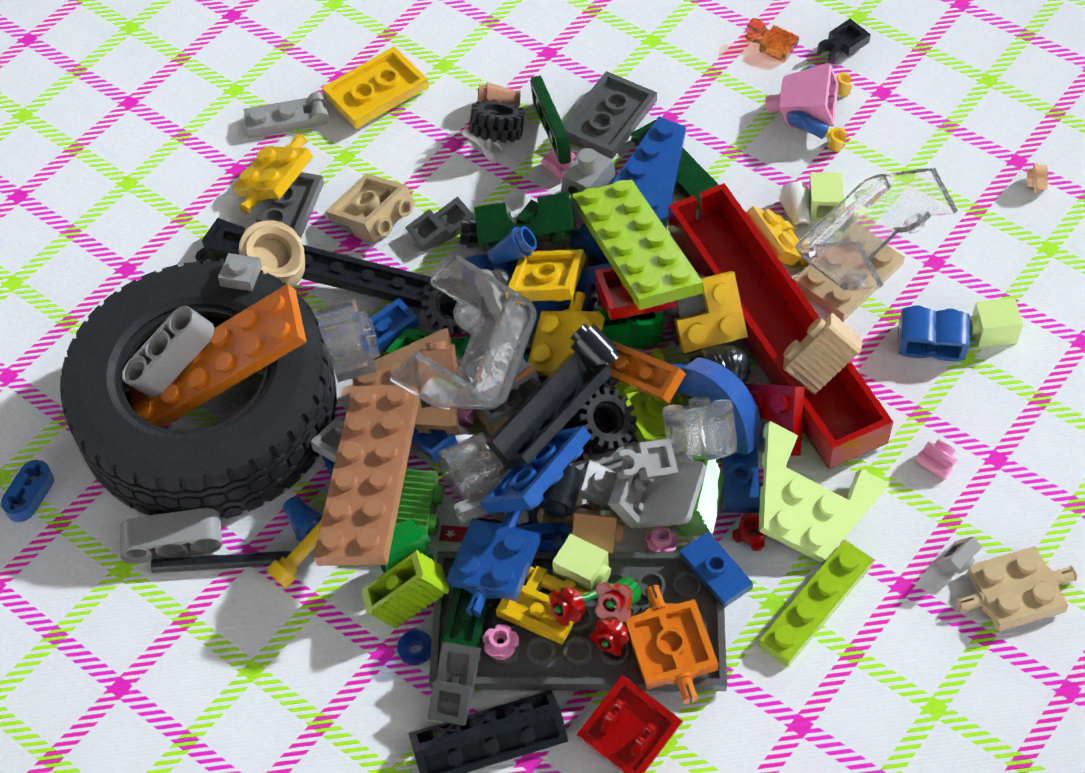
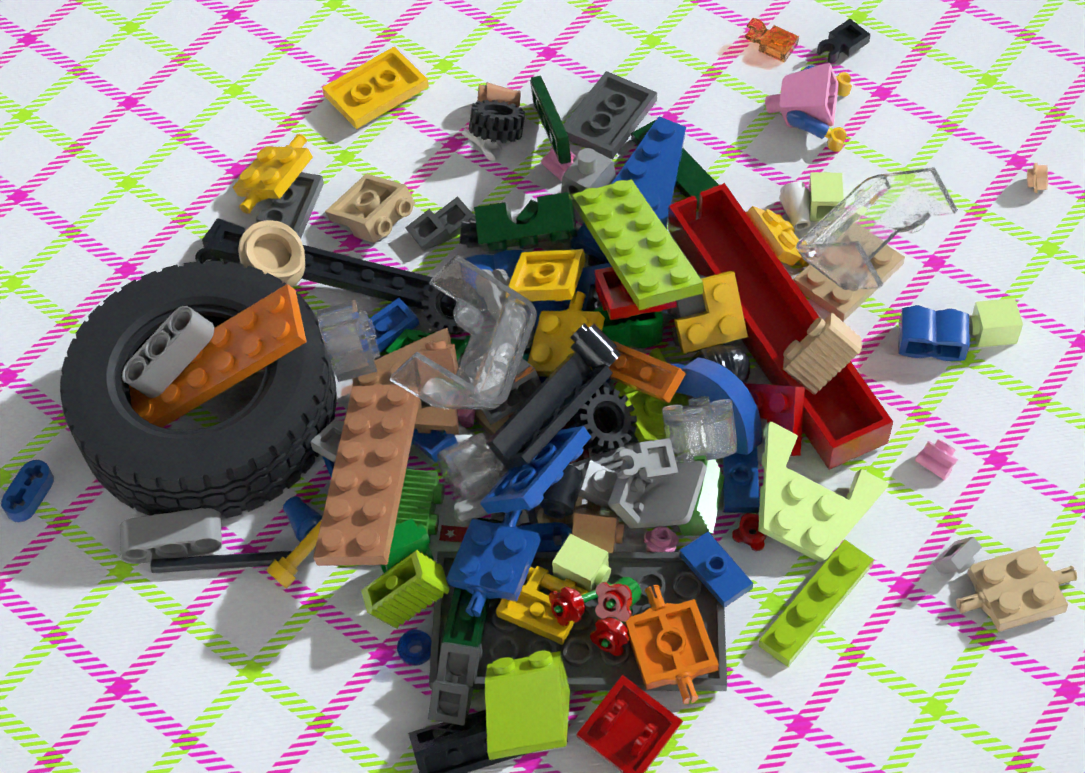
(240, 272): light grey plate -> none
(286, 116): light grey plate -> none
(504, 650): bright pink plate -> none
(513, 246): blue cone -> none
(526, 704): none -> lime slope

